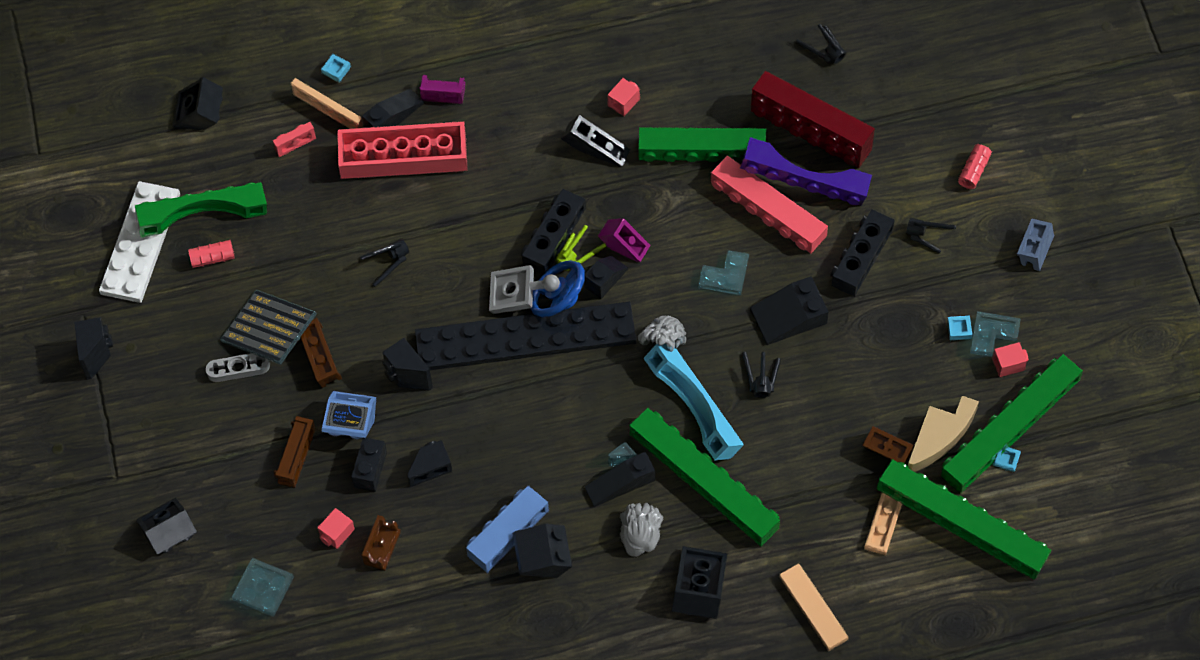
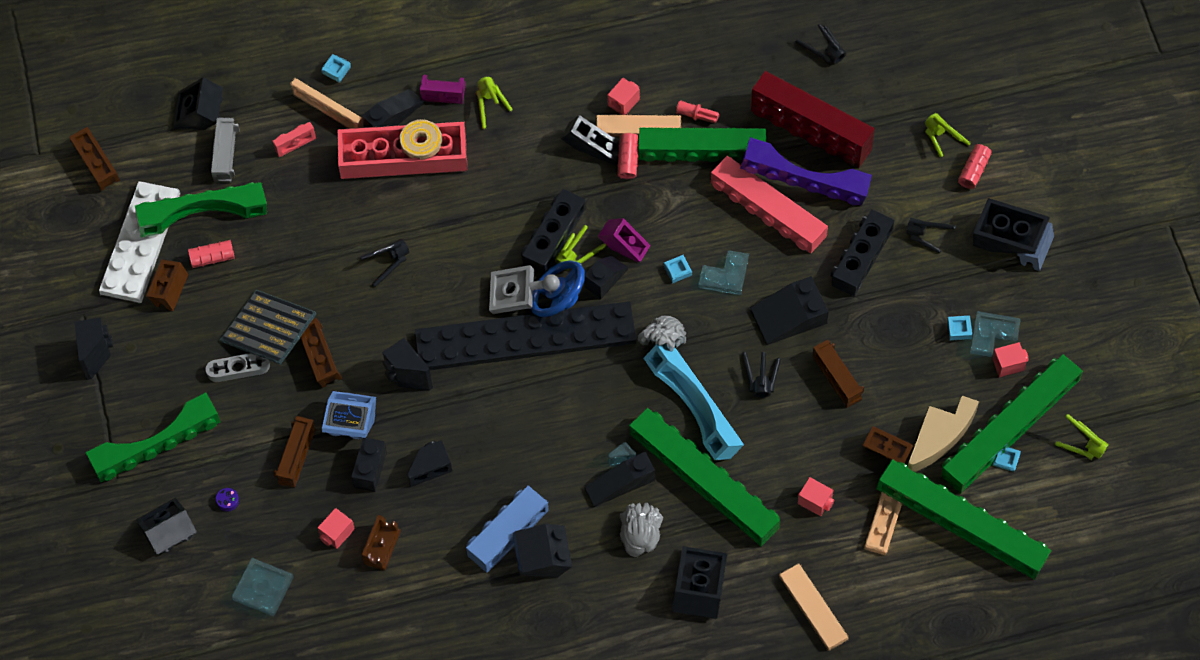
(94, 158): none -> reddish brown container
(114, 458): none -> green arch
(167, 284): none -> reddish brown hinge
(224, 150): none -> light grey container
(227, 499): none -> dark purple tile
(417, 129): none -> tan tile
(489, 90): none -> lime plant
(619, 124): none -> light nougat tile
(628, 155): none -> coral axle
(677, 269): none -> medium azure tile
(697, 112): none -> coral axle
(816, 497): none -> coral brick
(837, 373): none -> reddish brown container
(938, 126): none -> lime plant
(1009, 229): none -> black slope
(1095, 445): none -> lime plant

